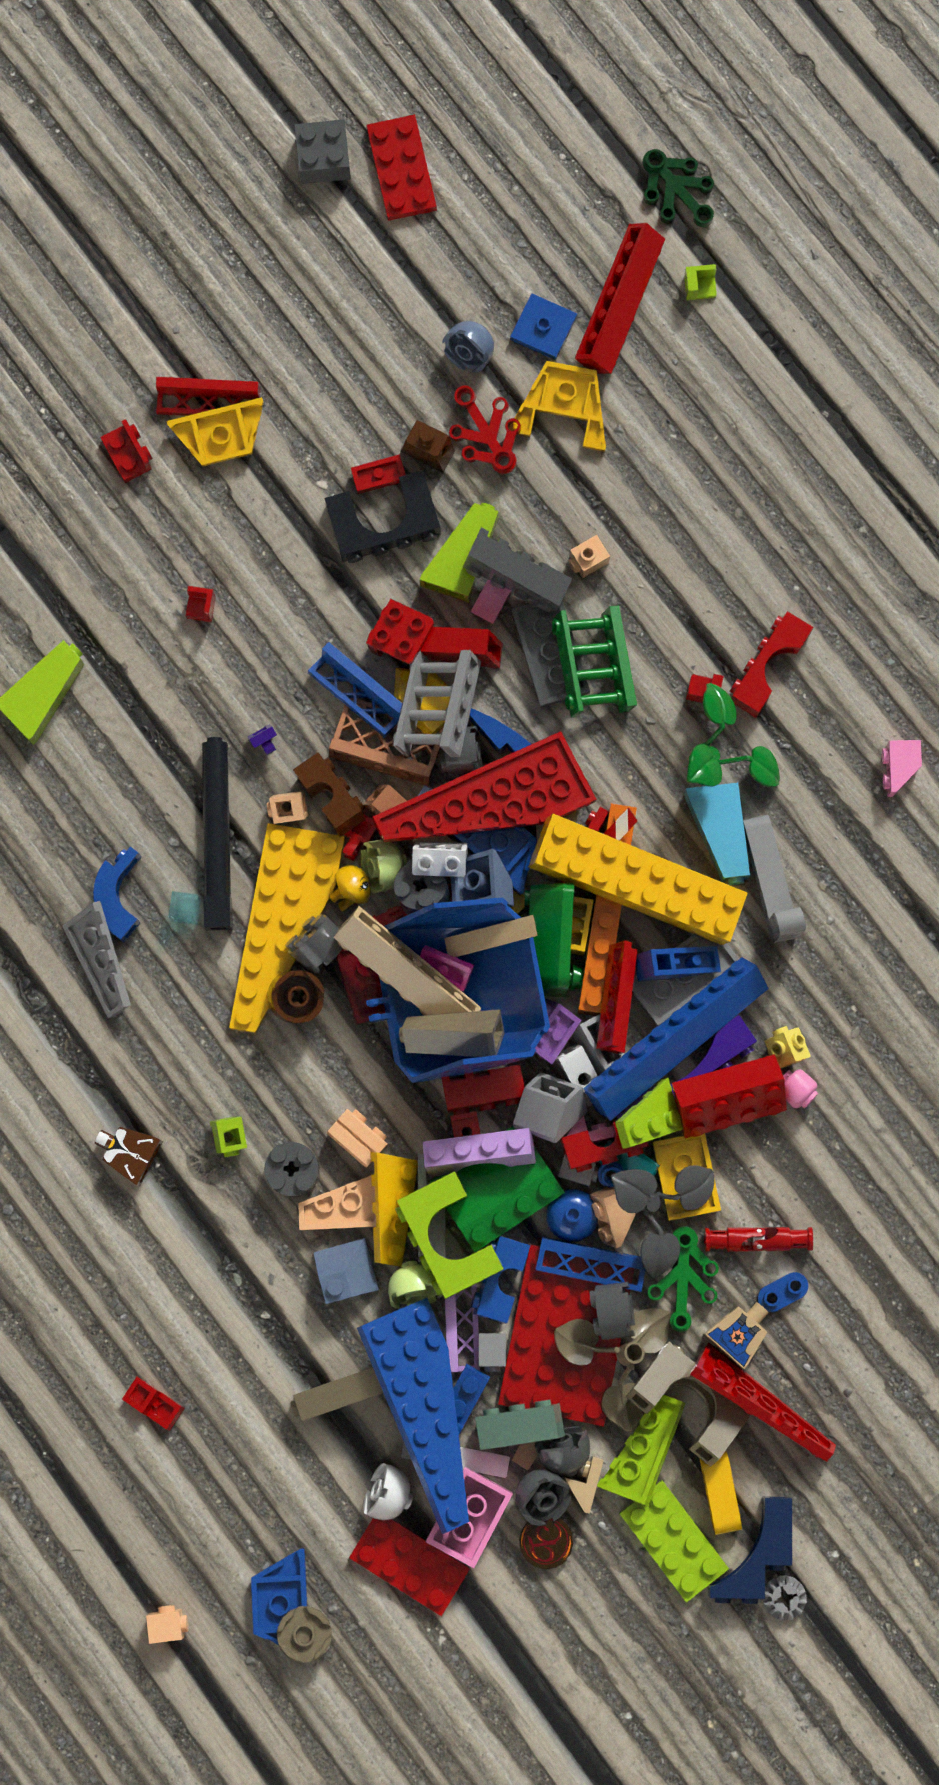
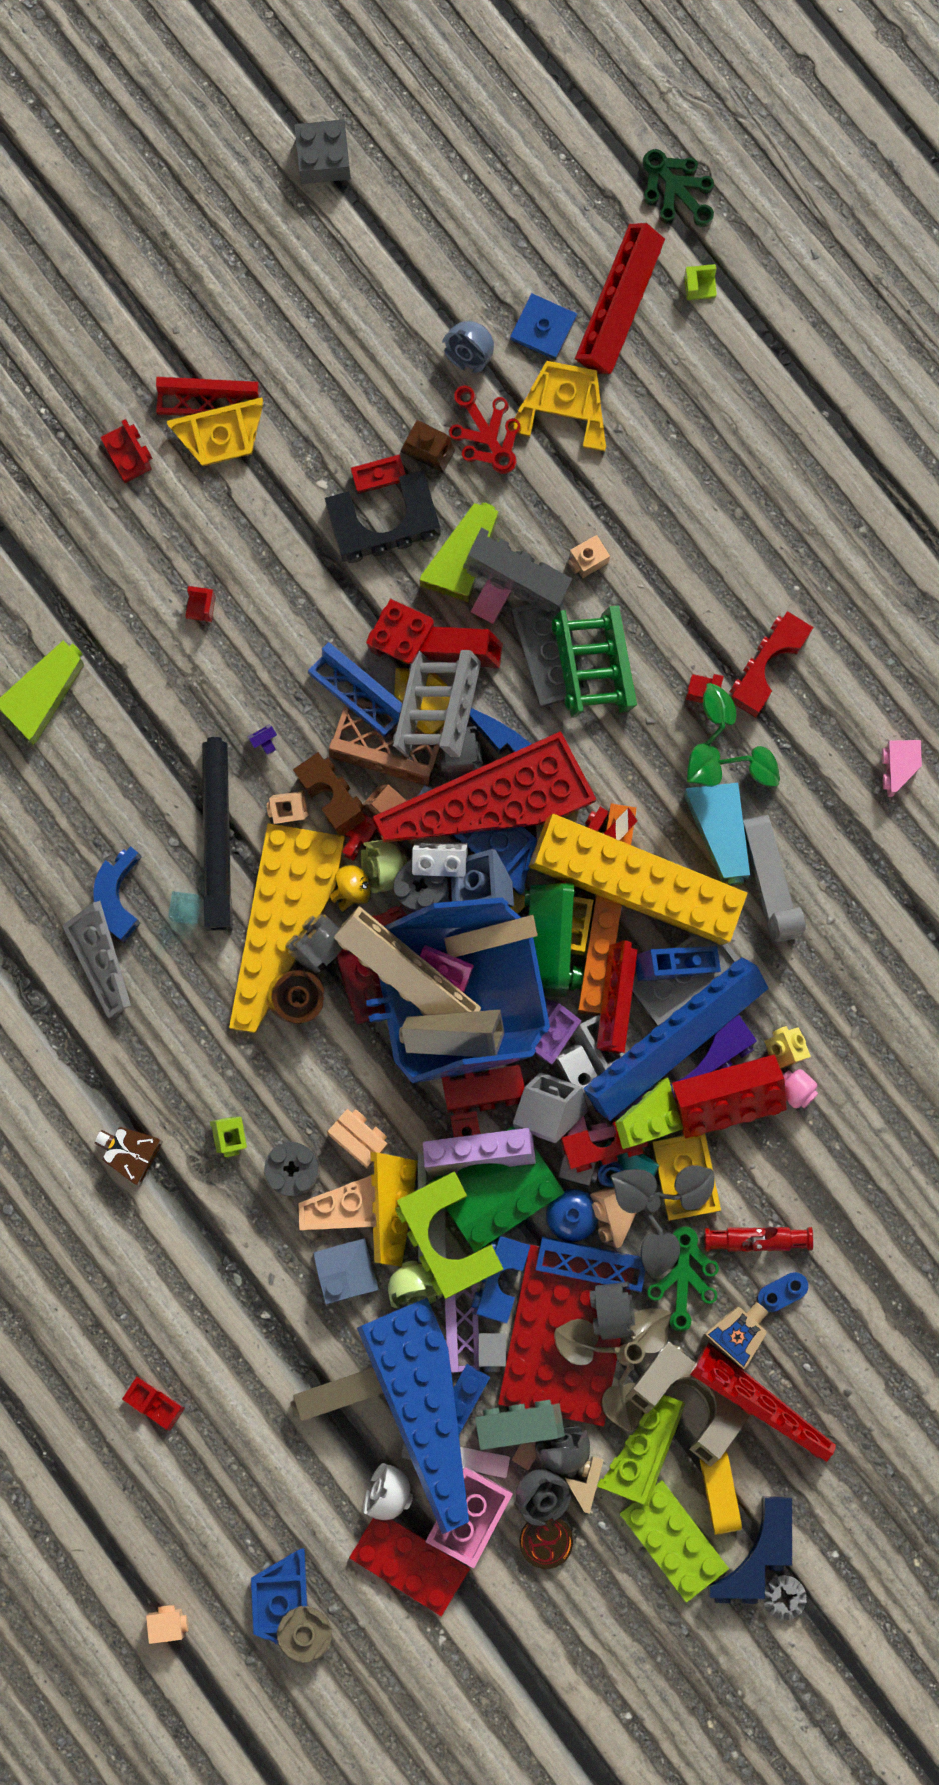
(401, 167): red plate -> none

